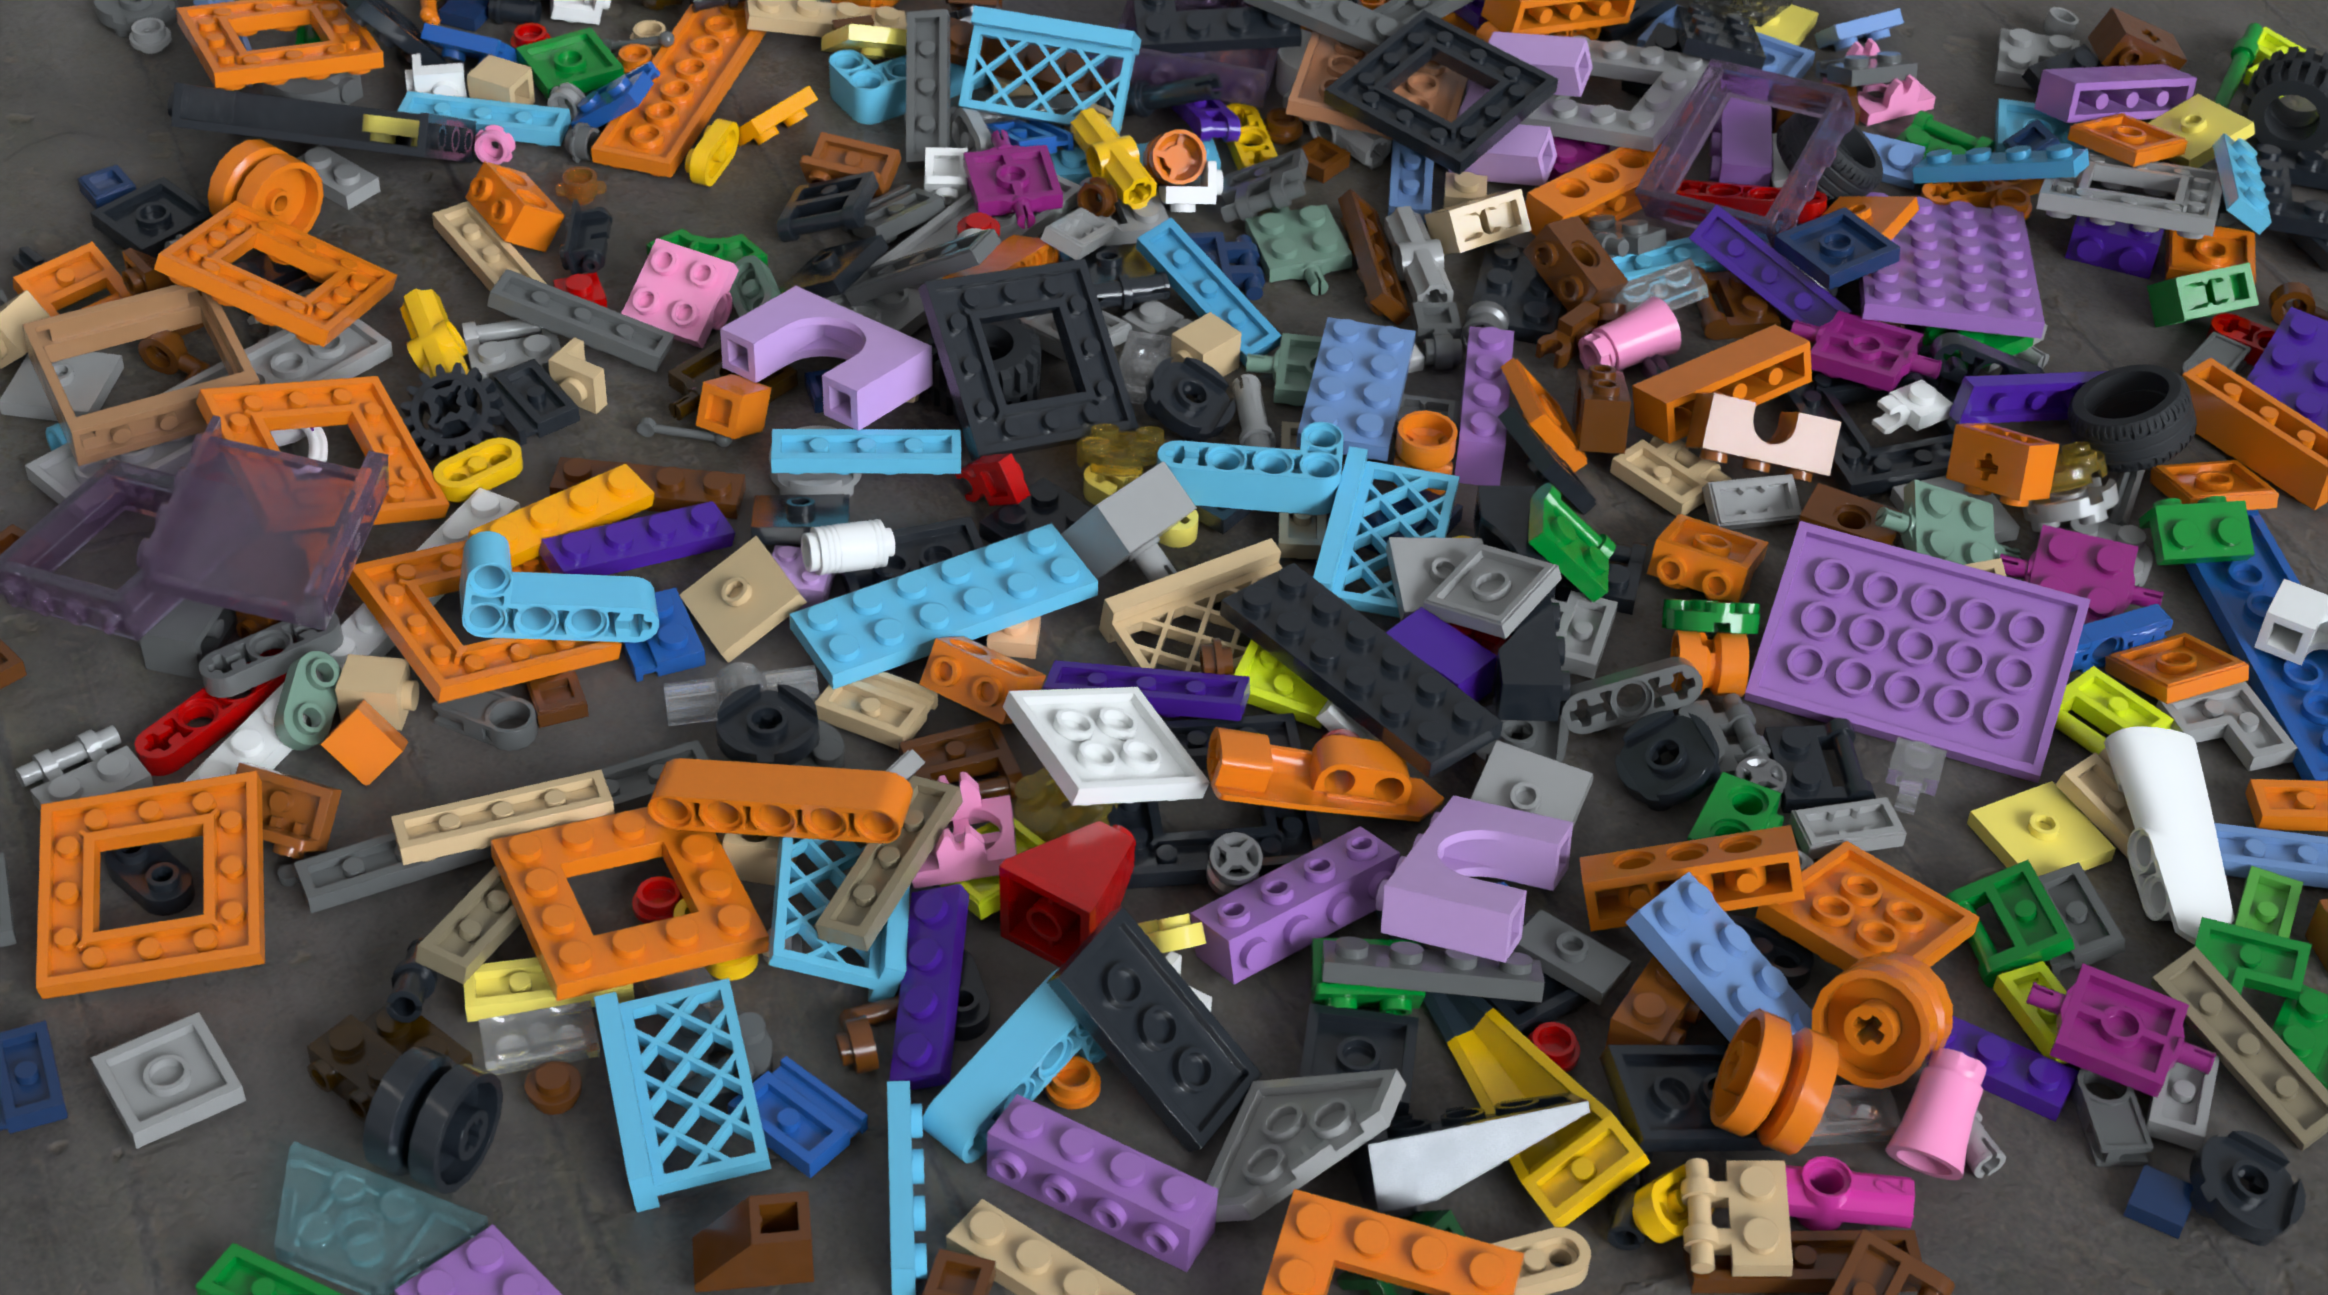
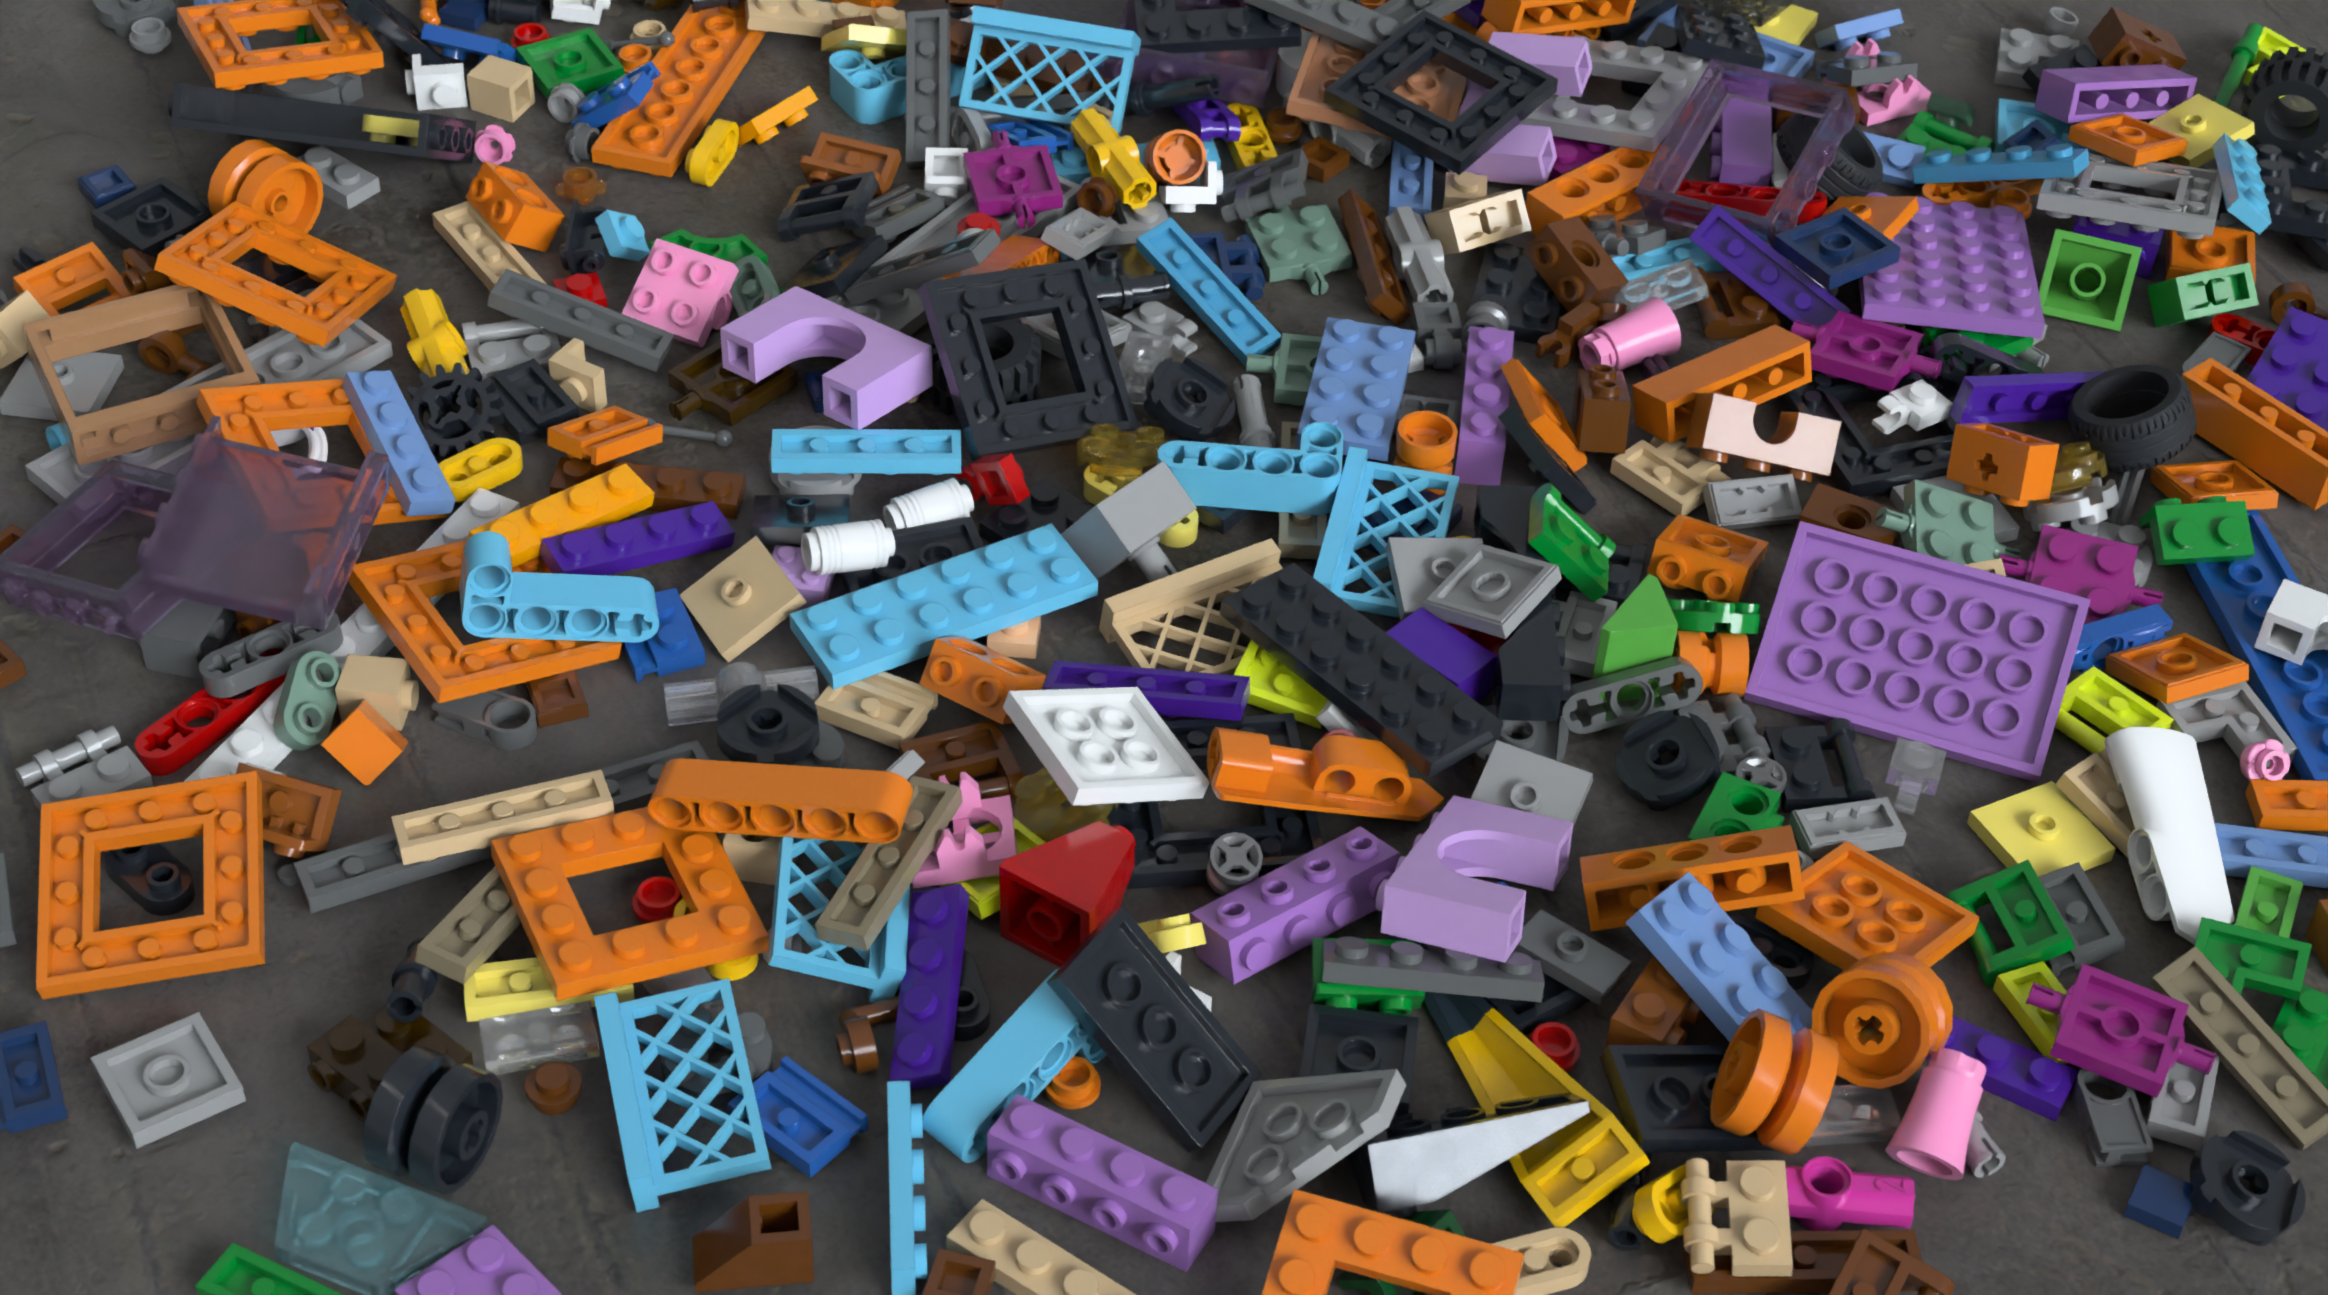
(395, 432): none -> medium blue plate
(523, 121): medium azure plate -> none
(604, 435): none -> orange plate
(623, 235): none -> medium azure plate
(733, 406): orange panel -> none
(929, 505): none -> white head
(1210, 342): tan brick -> none
(1216, 658): reddish brown plate -> none
(1637, 635): none -> bright green slope
(1950, 110): none -> clear green plate
(2088, 280): none -> bright green slope
(2255, 757): none -> bright pink plate

